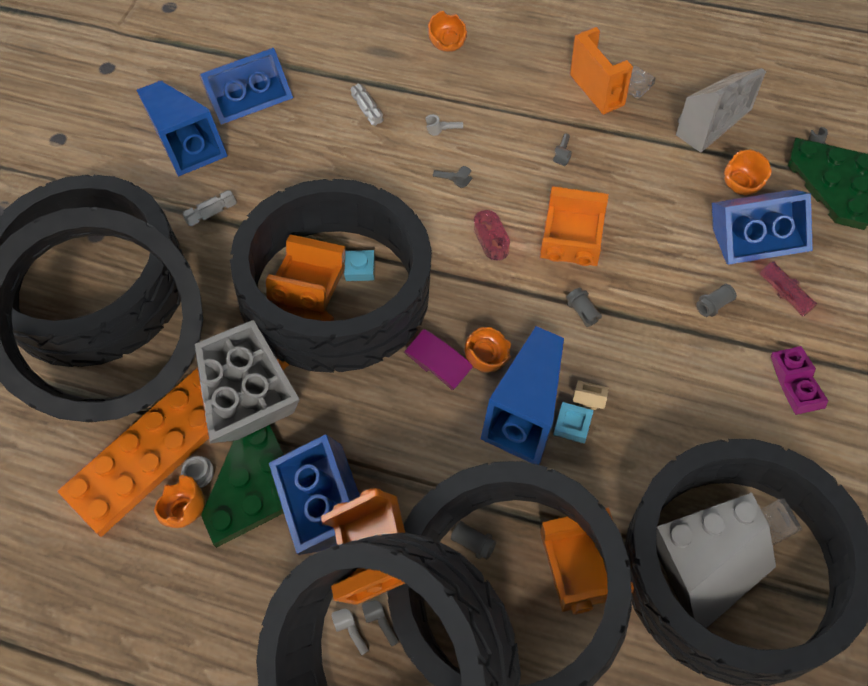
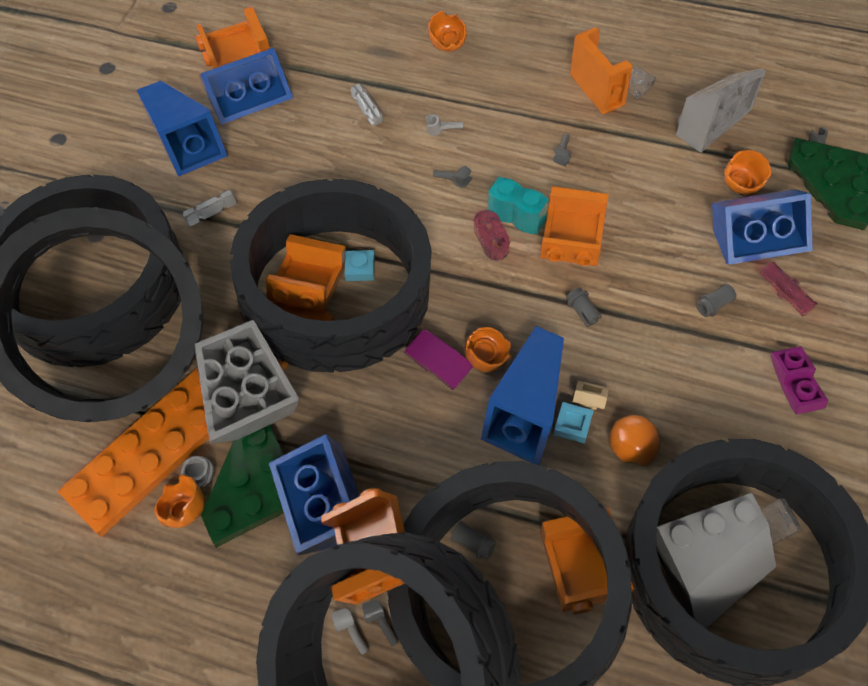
(233, 41): none -> orange panel
(518, 205): none -> teal brick
(635, 440): none -> orange hair

